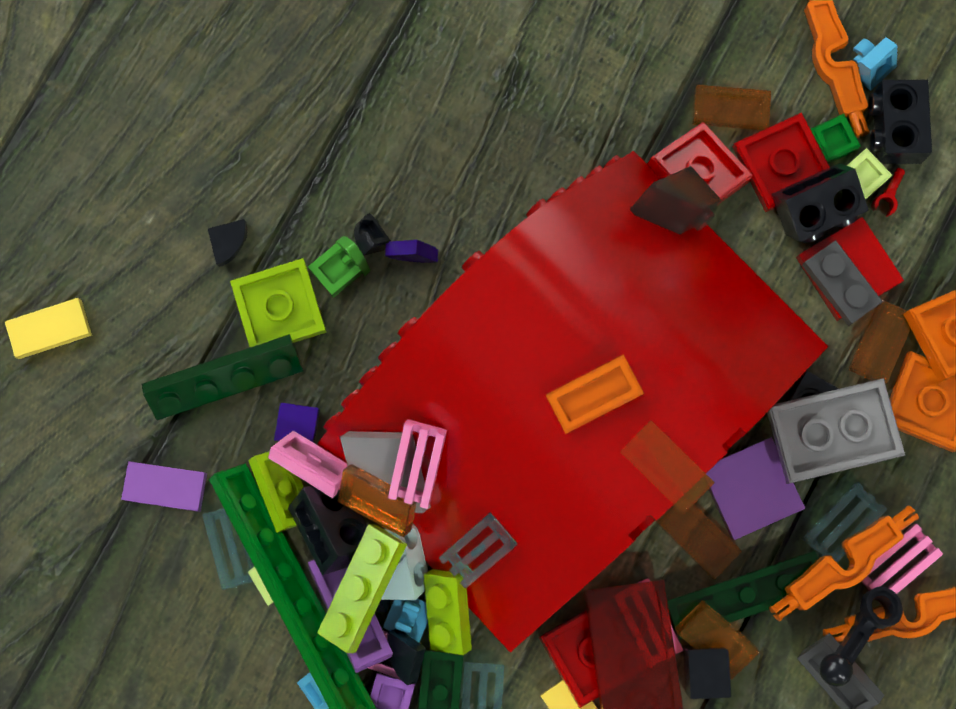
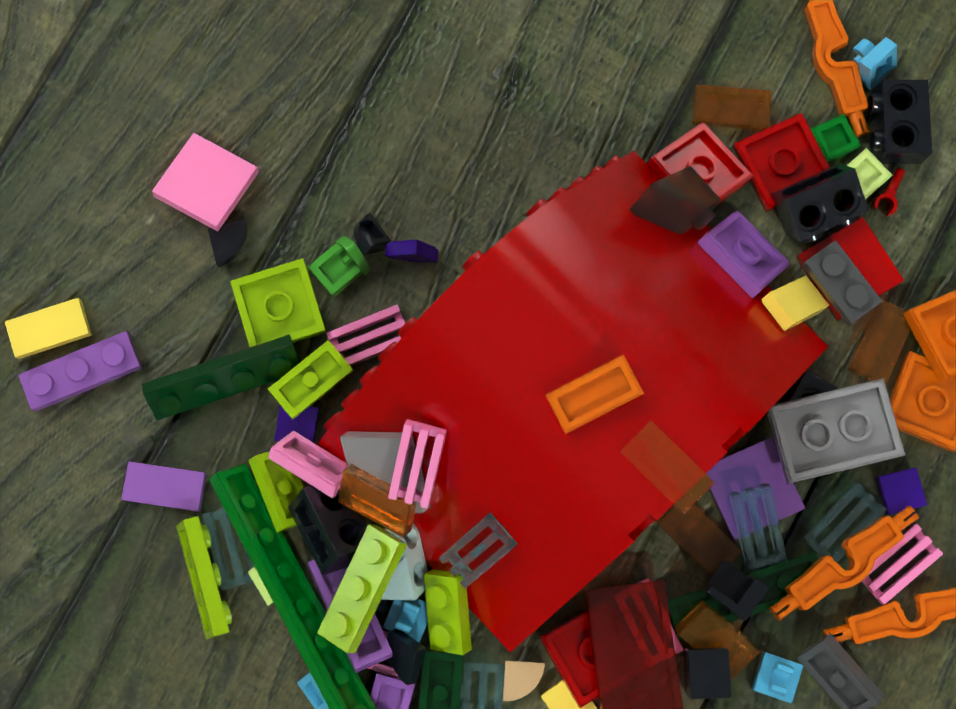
(80, 371): none -> medium lavender plate
(204, 577): none -> lime plate
(205, 182): none -> bright pink tile
(310, 379): none -> lime plate
(361, 324): none -> bright pink tile
(521, 678): none -> tan tile
(734, 590): none -> black panel
(744, 253): none -> medium lavender tile
(751, 495): none -> clear light blue tile
(777, 677): none -> medium azure tile
(794, 302): none -> light yellow tile
(837, 667): black piece -> none
(901, 490): none -> dark purple tile

